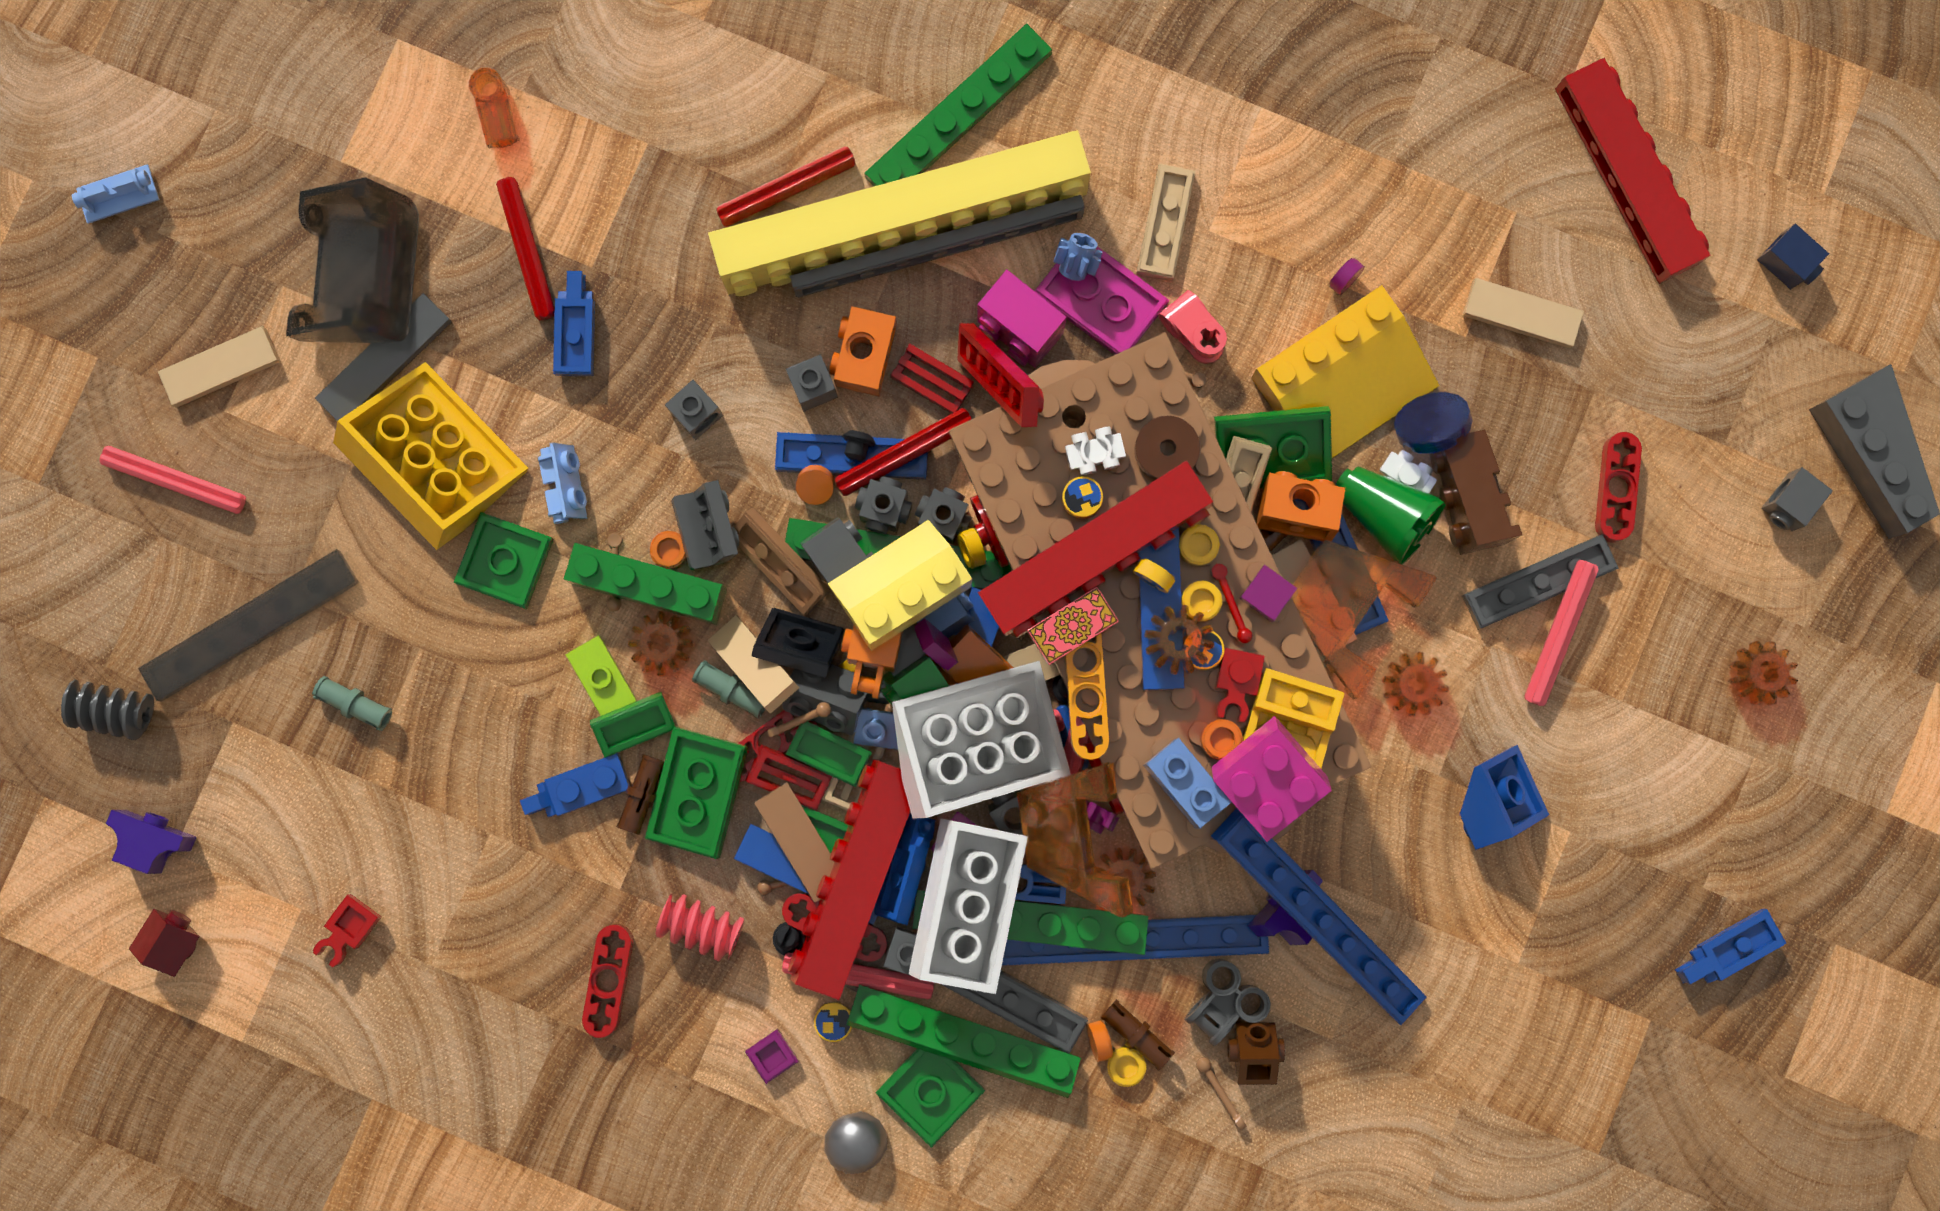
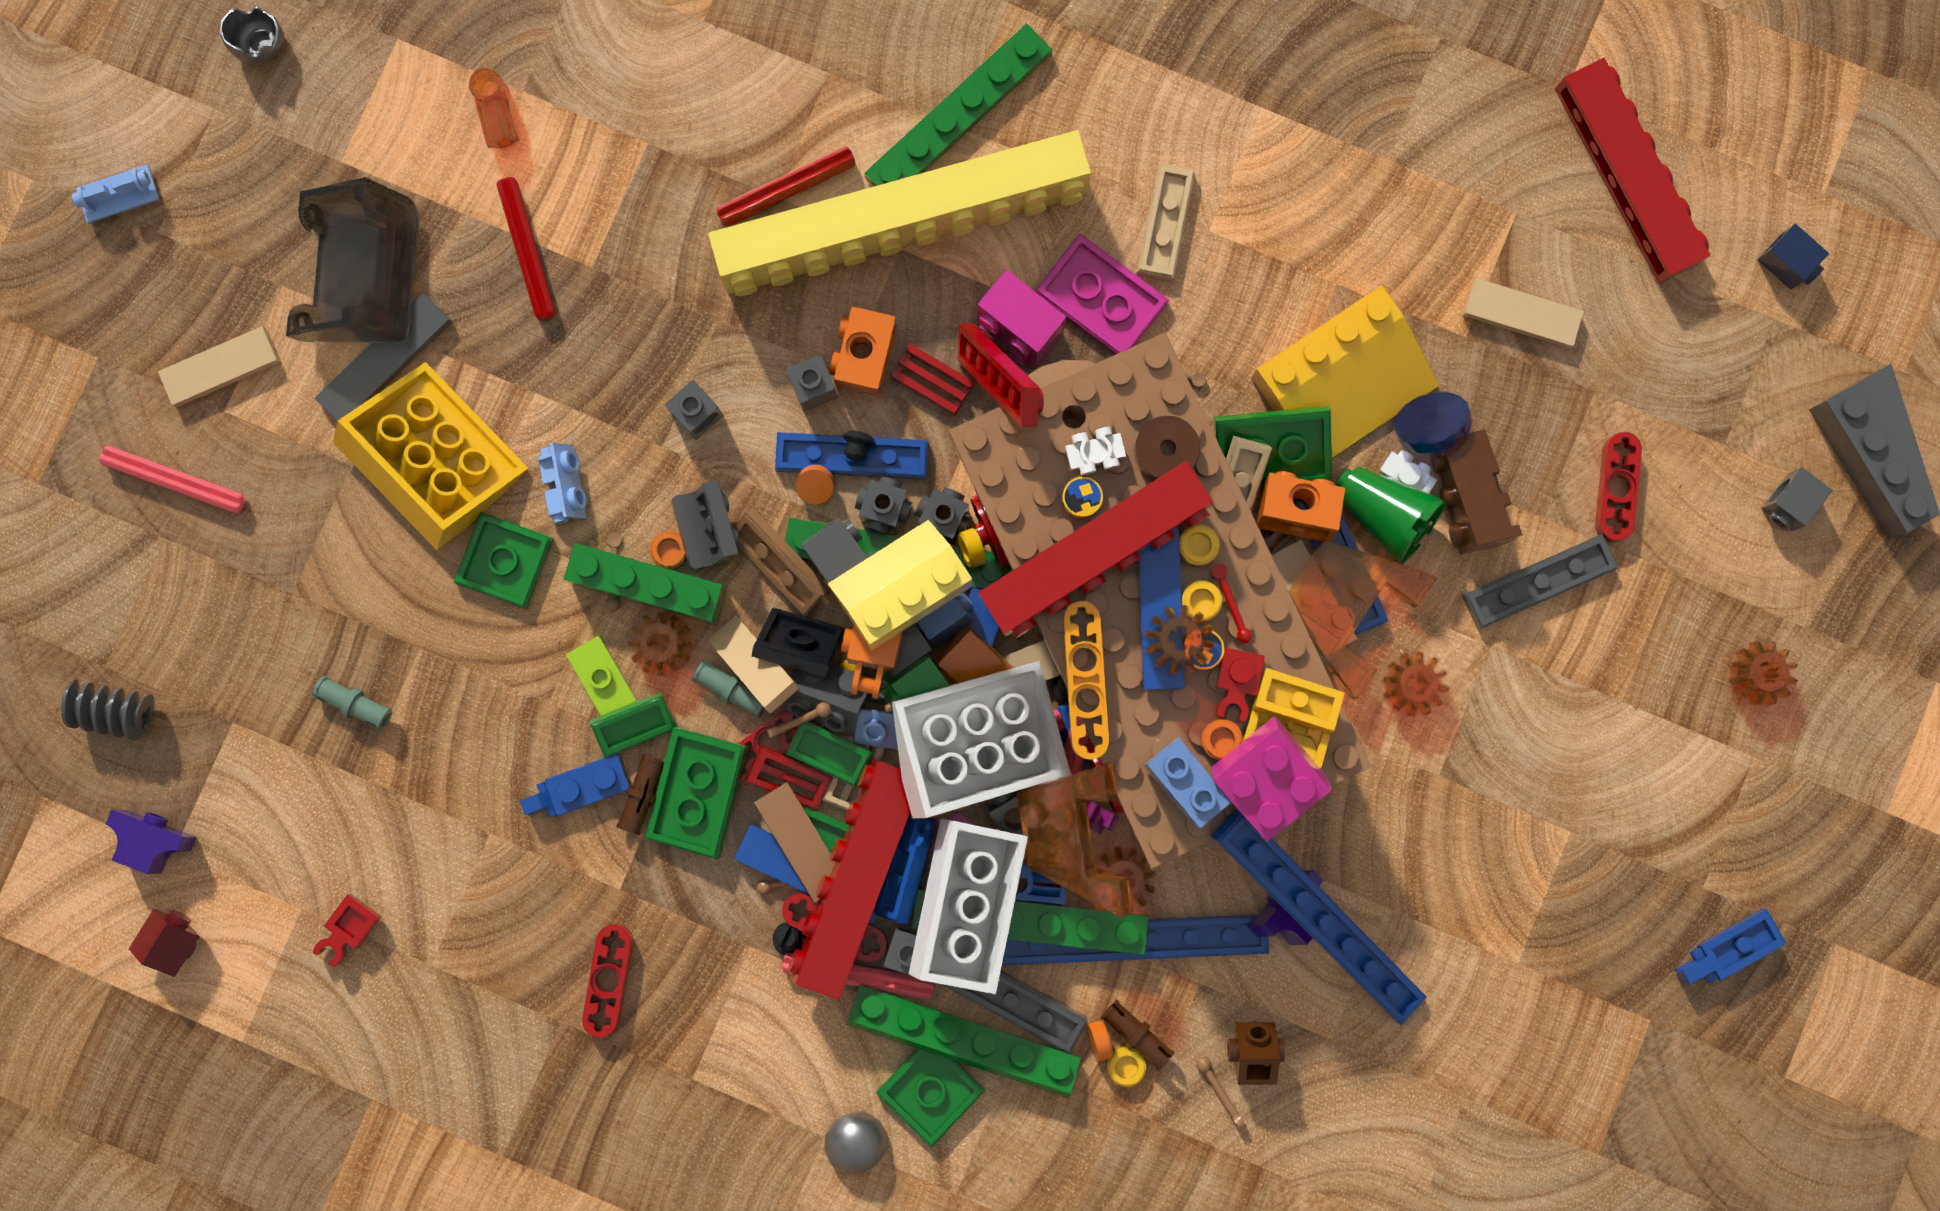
(248, 625): clear smoke tile -> none
(251, 34): none -> flat silver hair
(574, 328): blue hinge -> none
(699, 927): coral piece -> none
(772, 1056): magenta tile -> none
(831, 1021): tile -> none
(900, 453): red axle -> none
(935, 644): magenta tile -> none
(938, 246): dark grey tile -> none
(1072, 626): tile -> none
(1078, 256): medium blue gear -> none
(1154, 575): yellow tile -> none
(1190, 323): coral piece -> none
(1225, 1003): dark grey piece -> none
(1268, 593): magenta tile -> none
(1346, 276): magenta tile -> none
(1501, 799): blue slope -> none
(1561, 632): coral axle -> none

